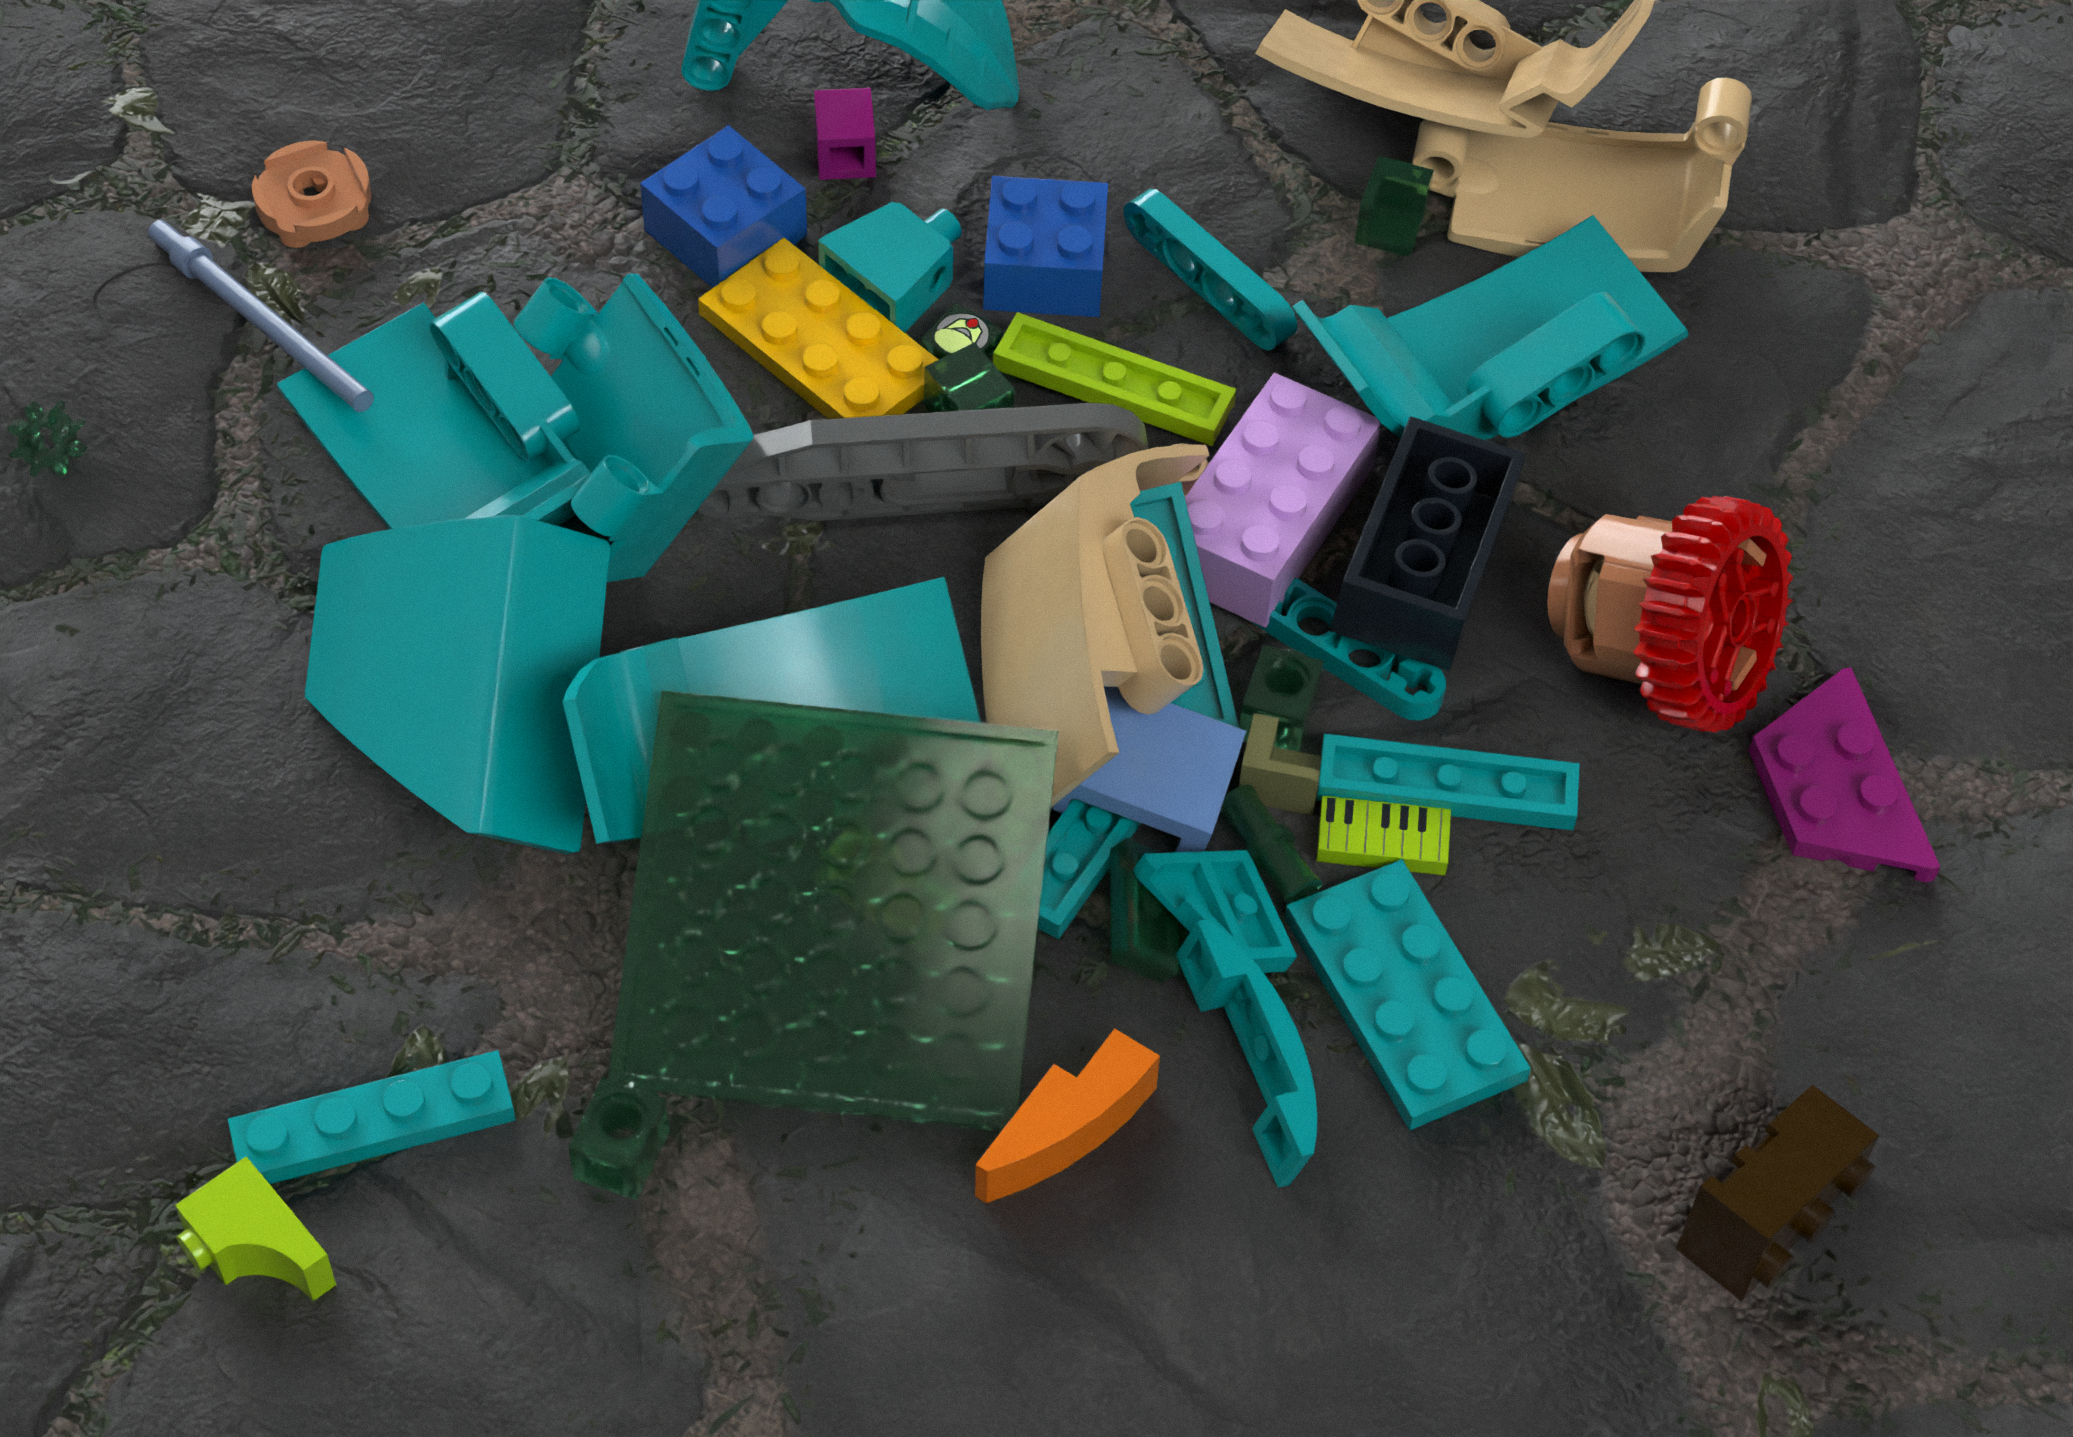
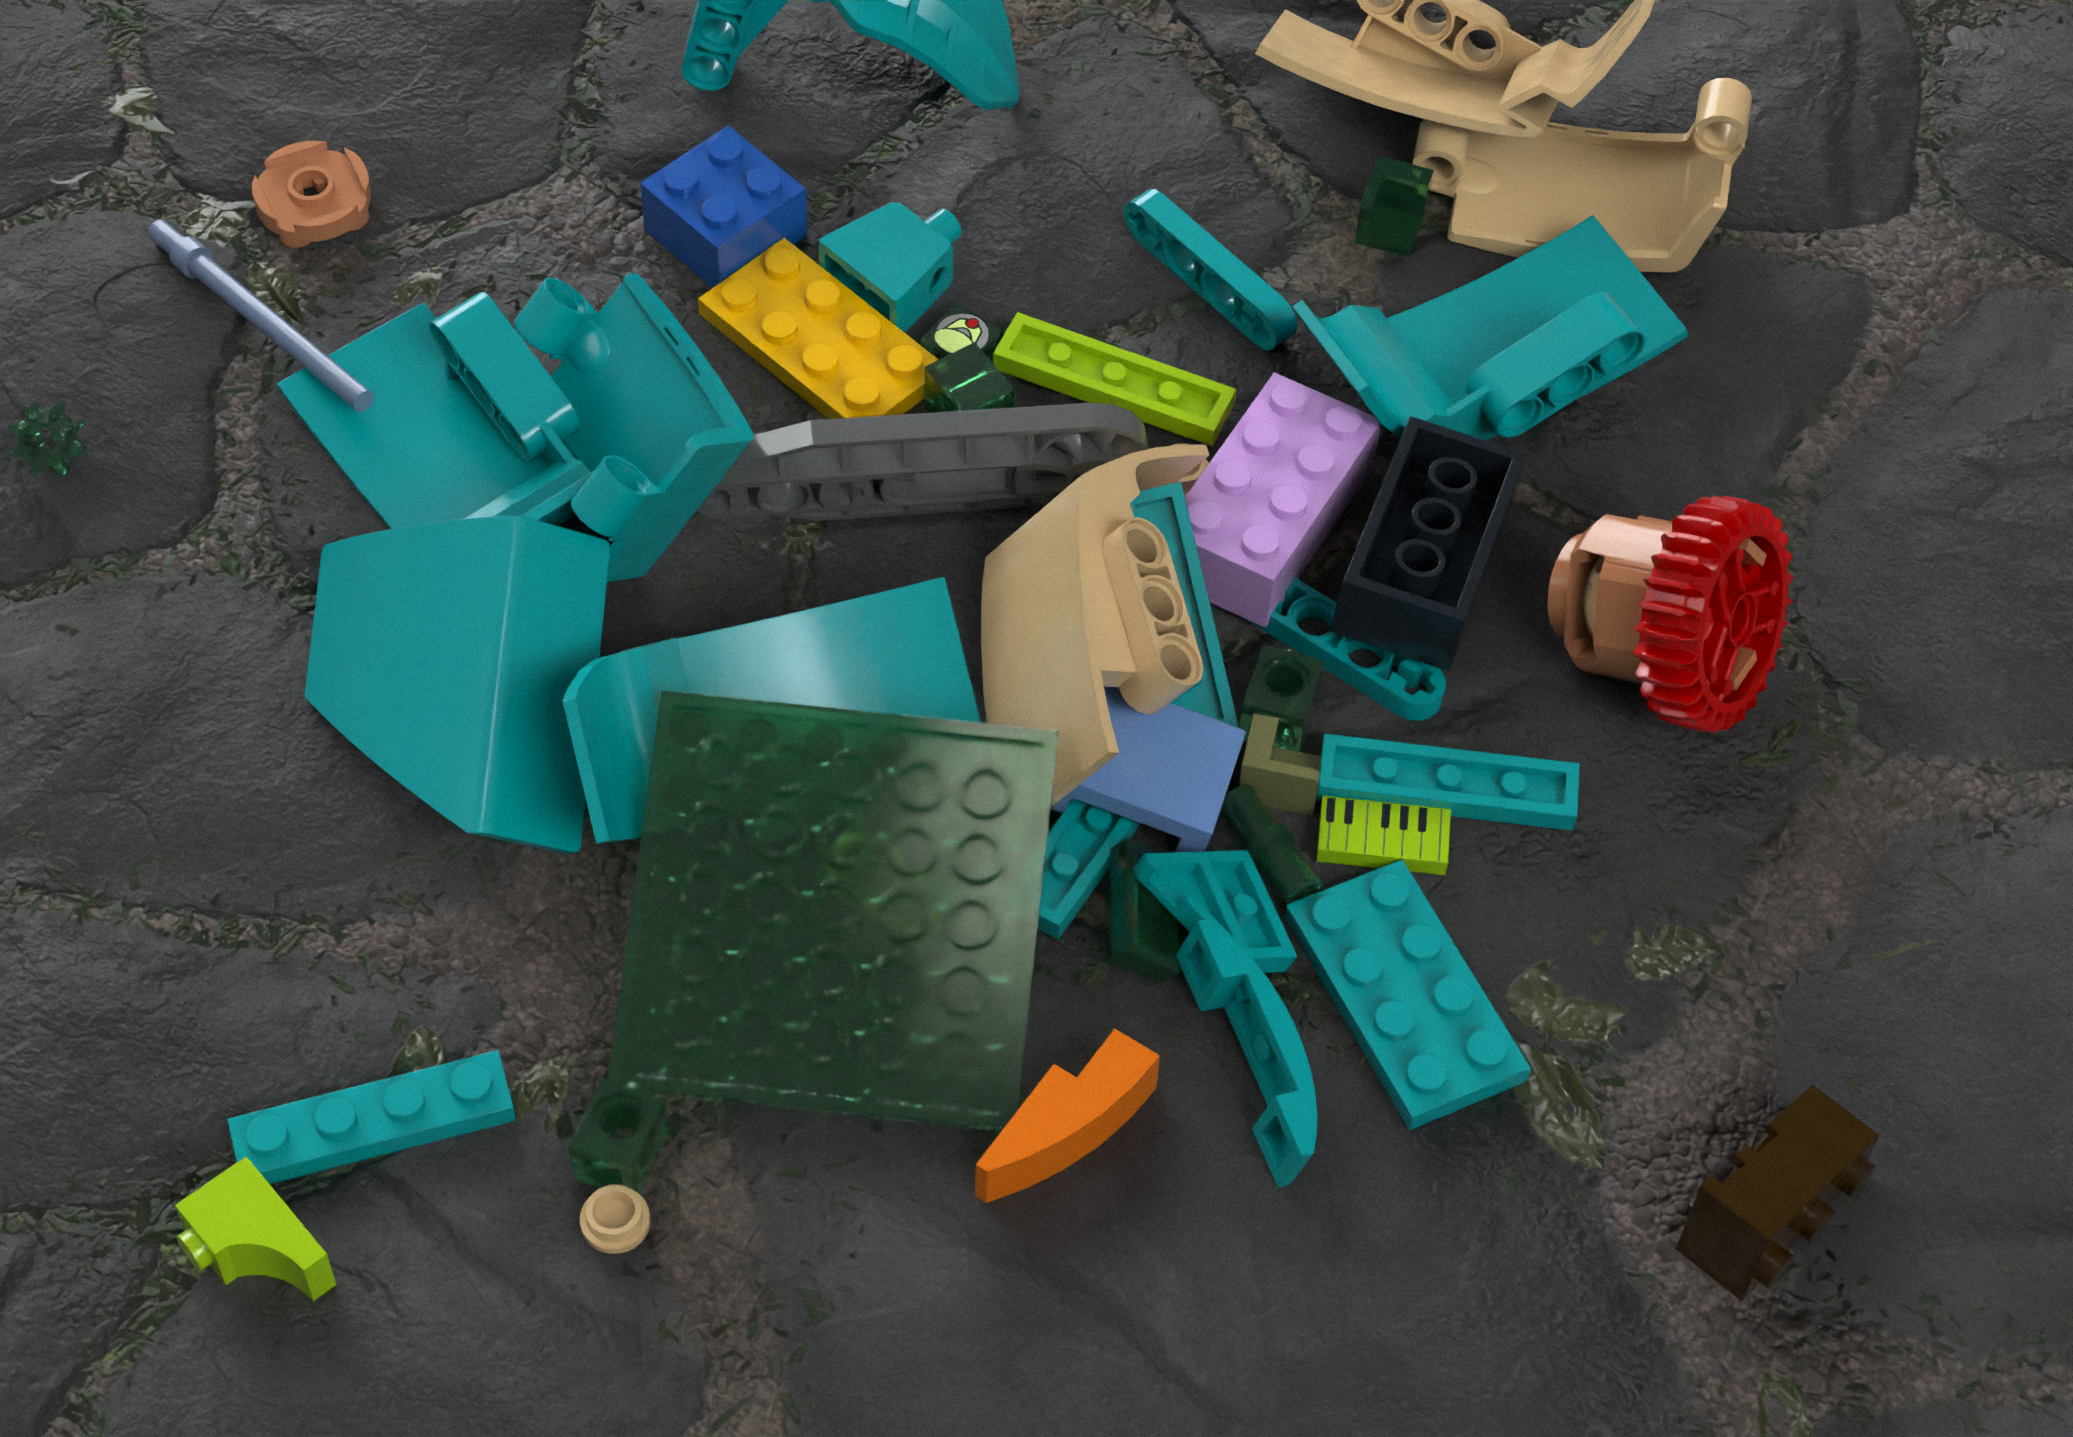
(614, 1219): none -> tan plate
(845, 133): magenta brick -> none
(1045, 246): blue brick -> none
(1839, 784): magenta wing -> none

